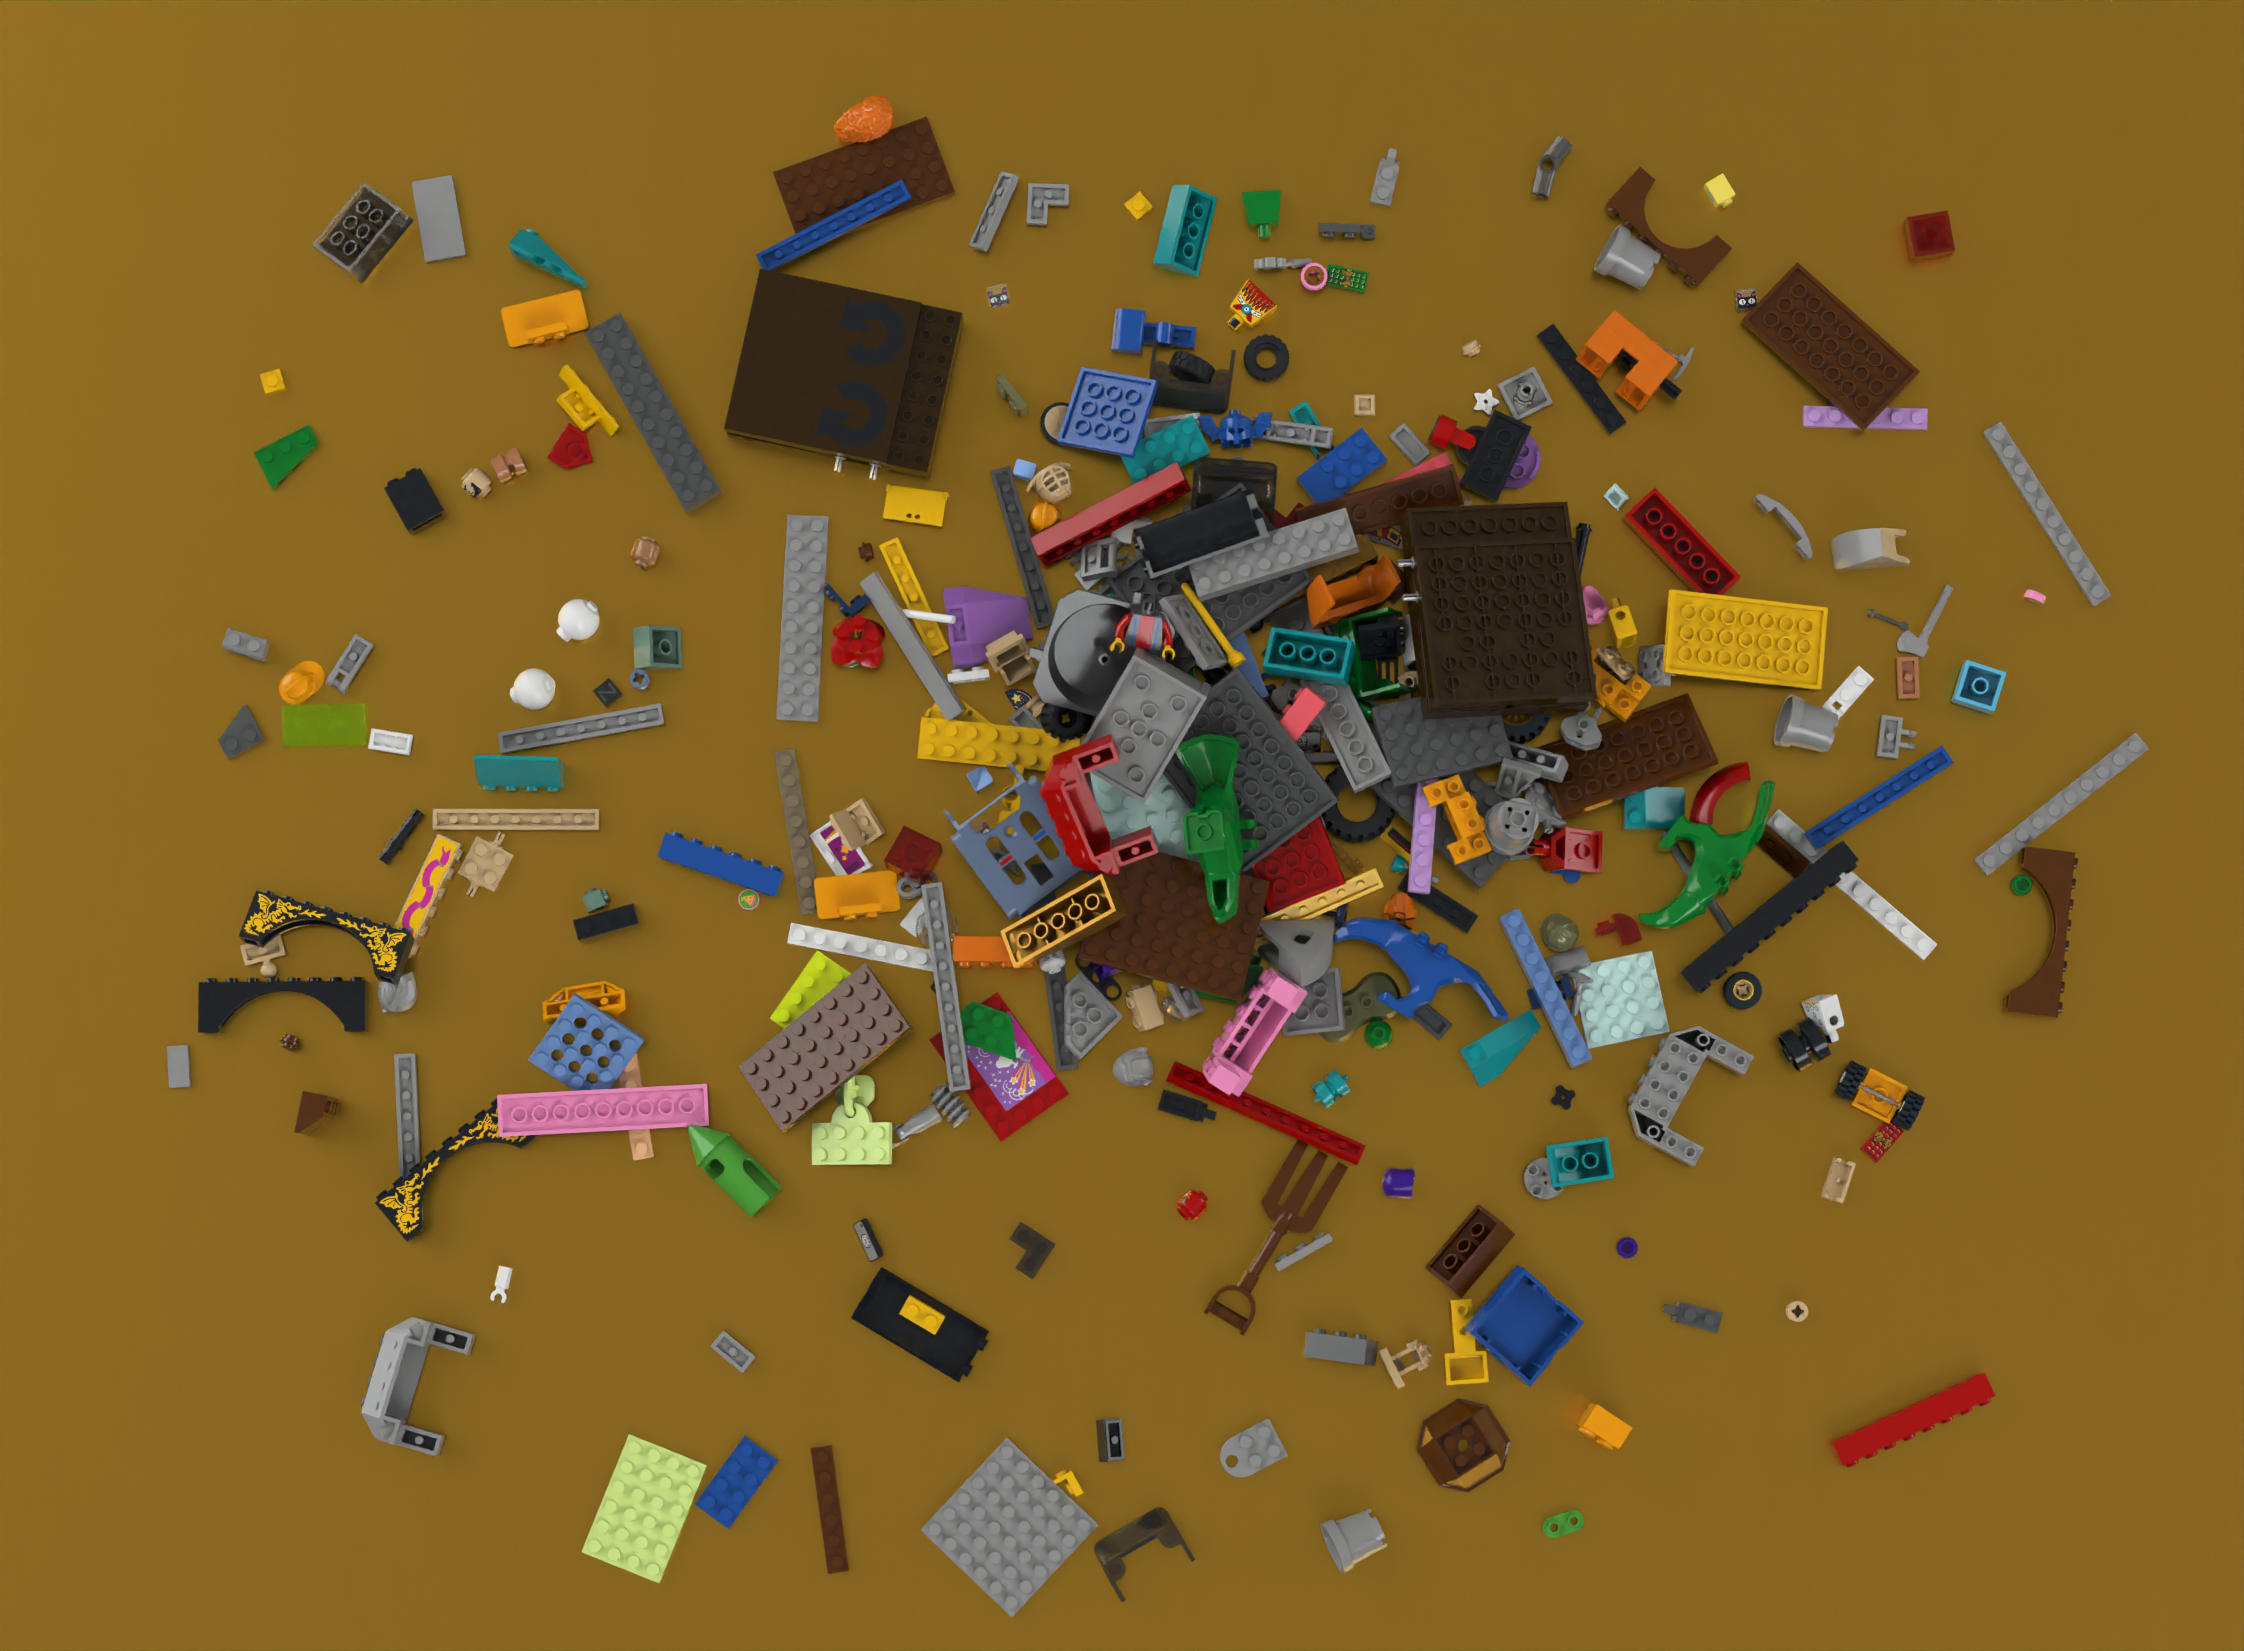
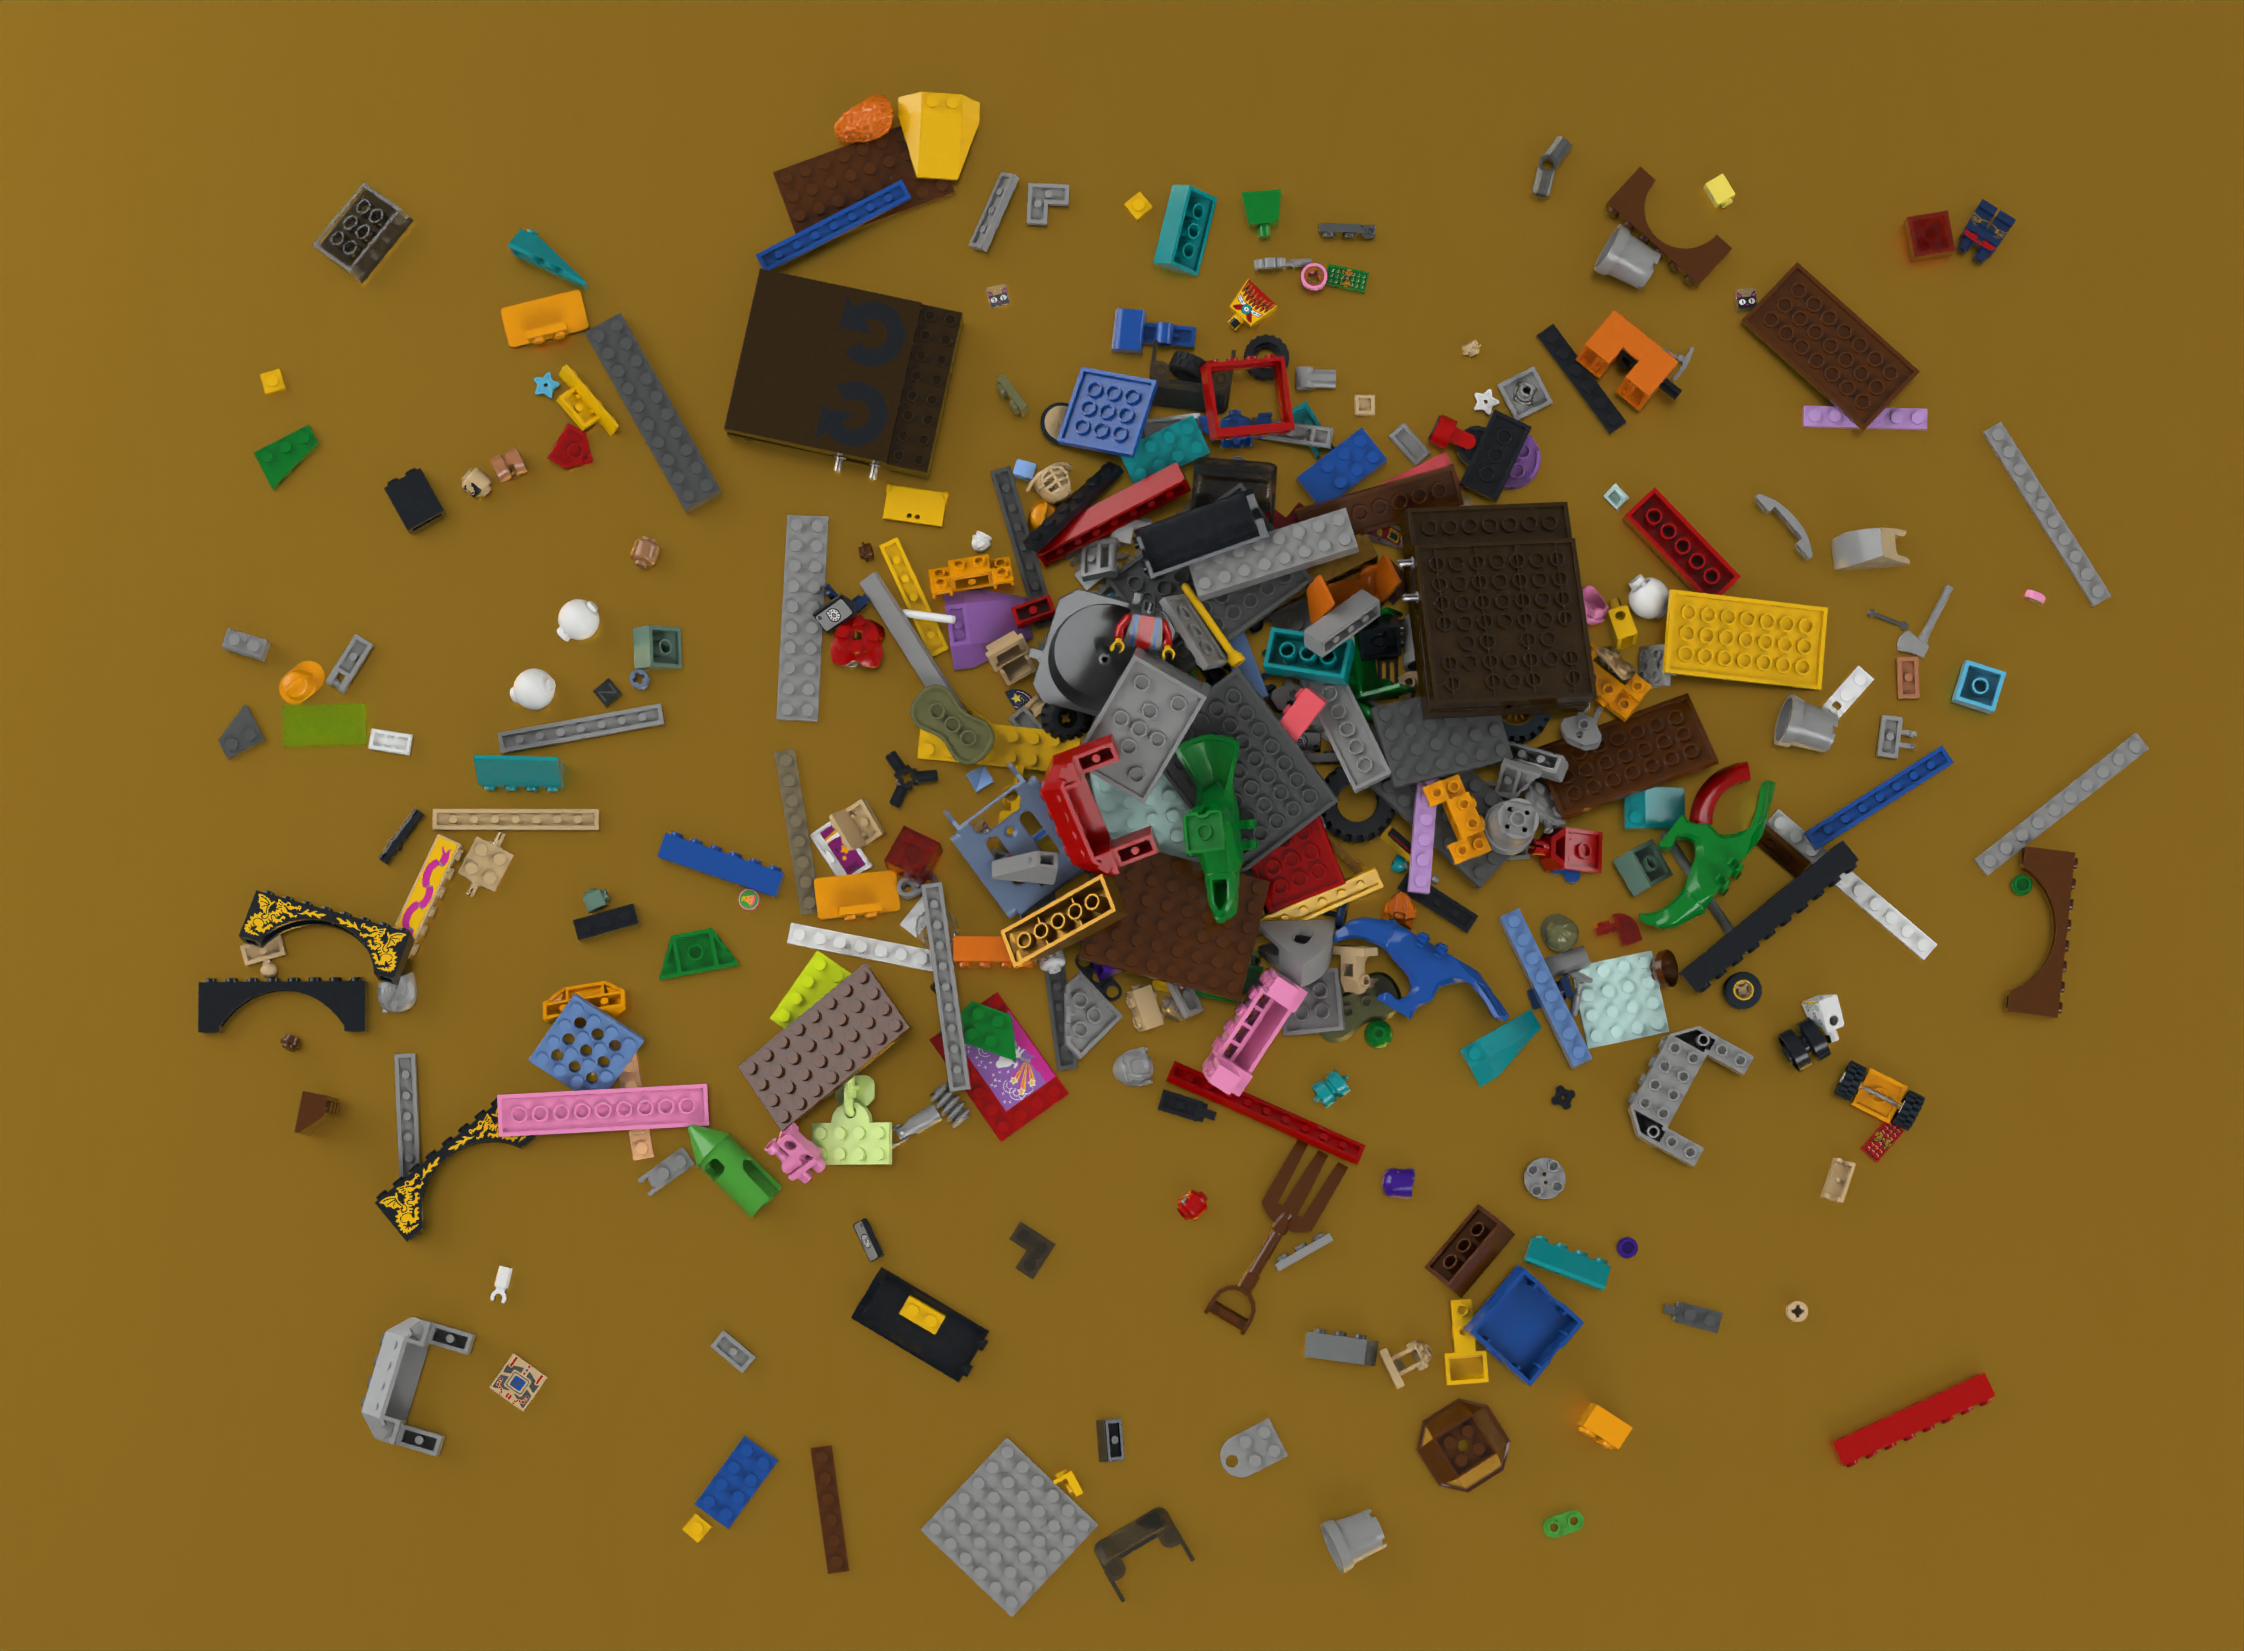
(178, 1066): light grey tile -> none
(438, 218): light grey tile -> none
(518, 1382): none -> tile
(548, 391): none -> medium azure plate
(644, 1508): yellowish green plate -> none
(667, 1170): none -> light grey hinge
(695, 953): none -> green wing
(697, 1528): none -> yellow plate
(796, 1154): none -> bright pink hips
(835, 612): none -> slope
(901, 769): none -> black bush
(938, 132): none -> yellow wedge
(965, 735): none -> olive plate
(970, 574): none -> light orange bracket
(977, 674): white plate -> none
(980, 541): none -> white plate
(1028, 867): none -> light grey slope
(1033, 611): none -> red brick
(1073, 506): none -> black plate
(1282, 391): none -> red window
(1310, 378): none -> light grey piece
(1342, 623): none -> light grey brick
(1356, 980): none -> tan tile
(1385, 179): light grey hinge -> none
(1431, 1021): dark grey tile -> none
(1567, 1263): none -> teal slope
(1580, 1162): teal slope -> none
(1581, 542): black axle -> none
(1642, 867): none -> sand green slope
(1648, 597): none -> white brick
(1664, 969): none -> reddish brown piece
(1982, 238): none -> dark blue hips

